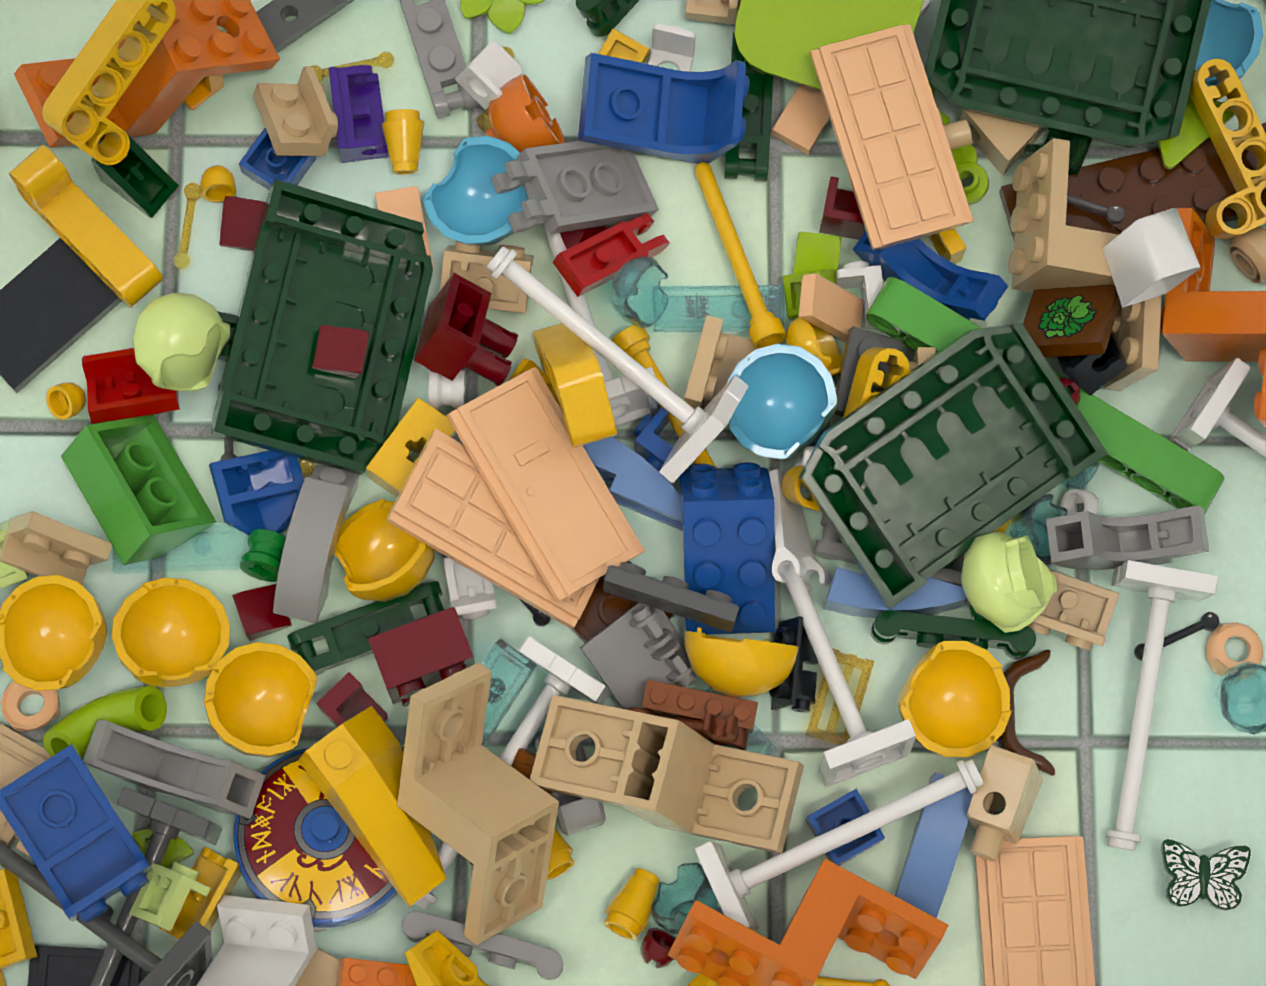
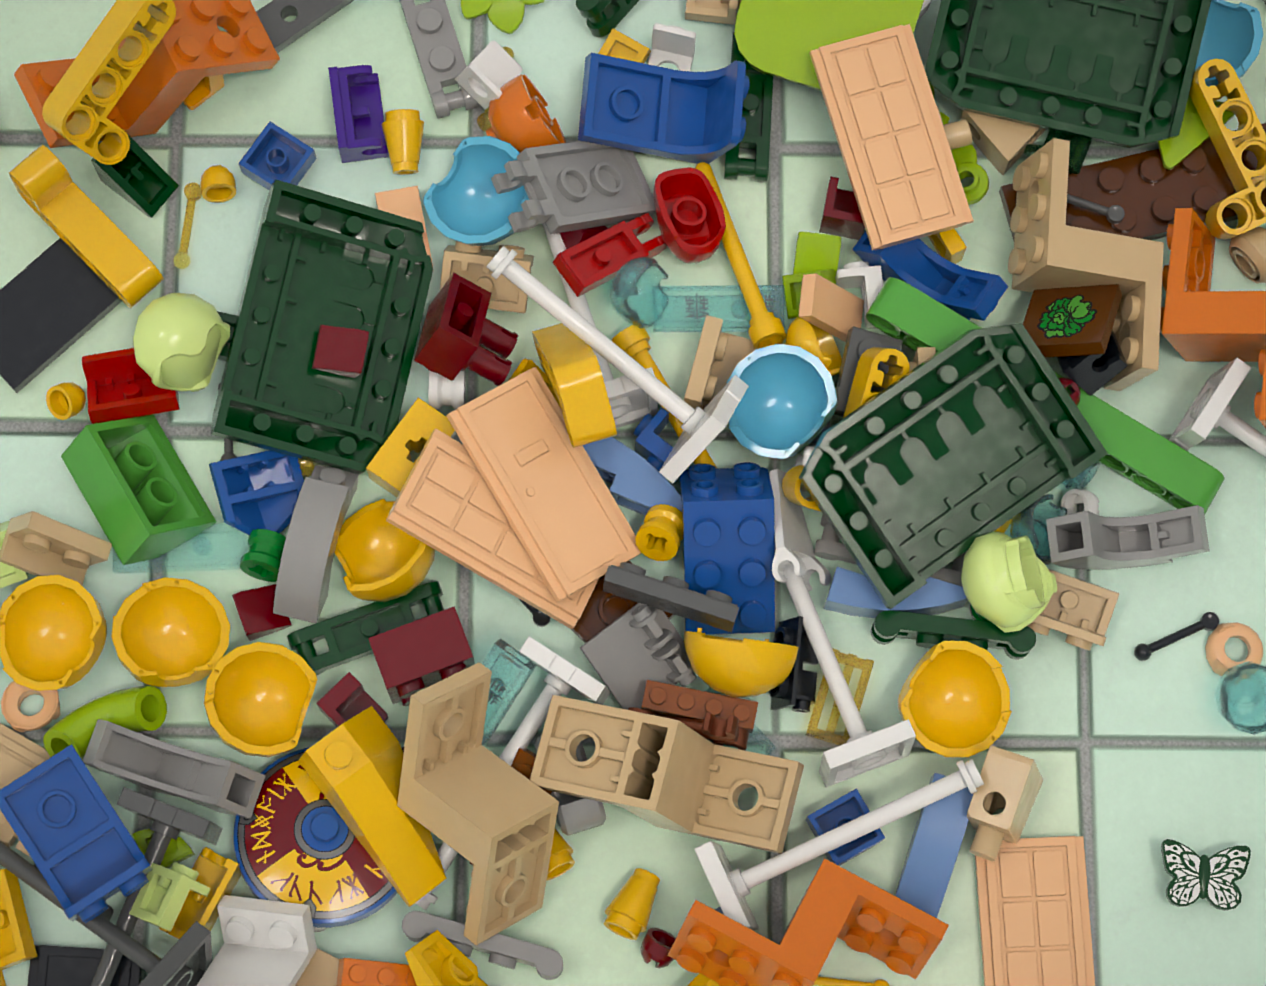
(240, 222): dark red slope -> none
(297, 115): tan bracket -> none
(384, 60): clear yellow hinge -> none
(468, 591): white bracket -> none
(660, 533): none -> yellow wheel
(677, 898): clear light blue hair -> none
(688, 214): none -> red piece
(802, 119): light nougat tile -> none
(1008, 738): reddish brown animal -> none
(1150, 257): white piece -> none
(1162, 586): white tile -> none

